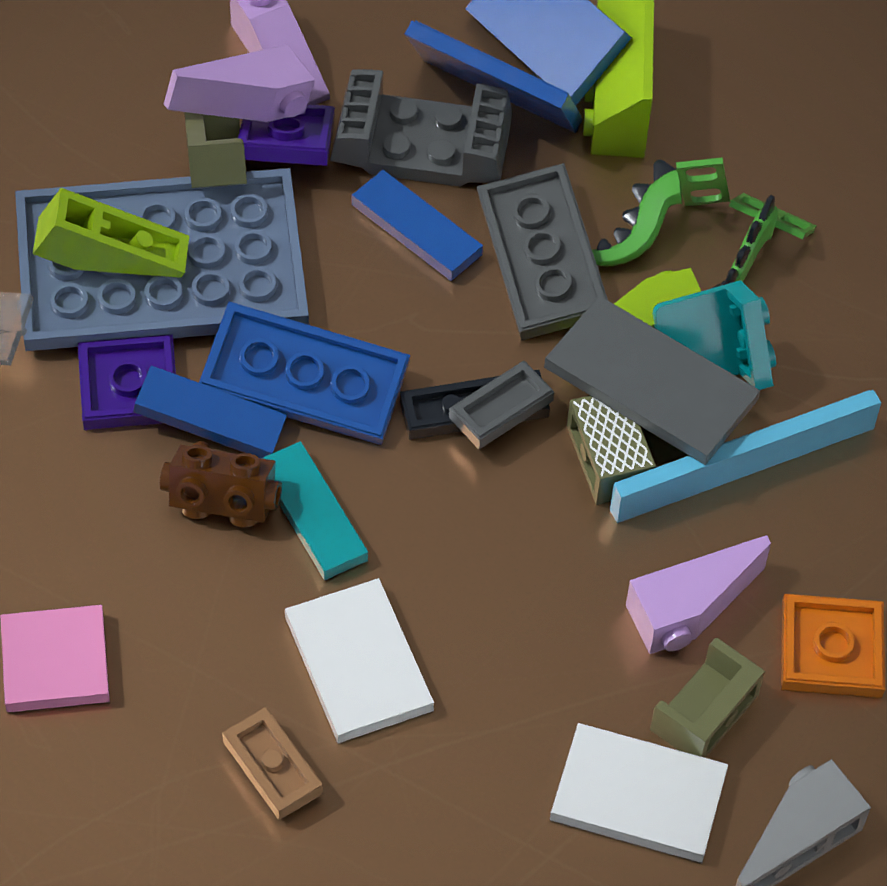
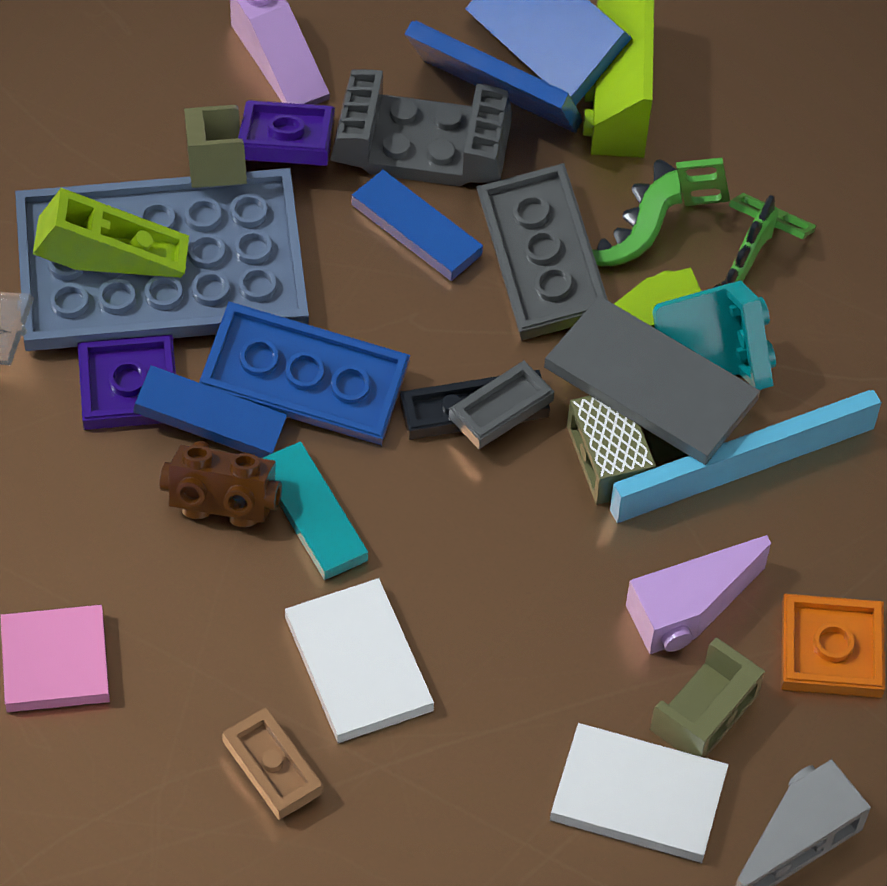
(245, 86): lavender slope -> none

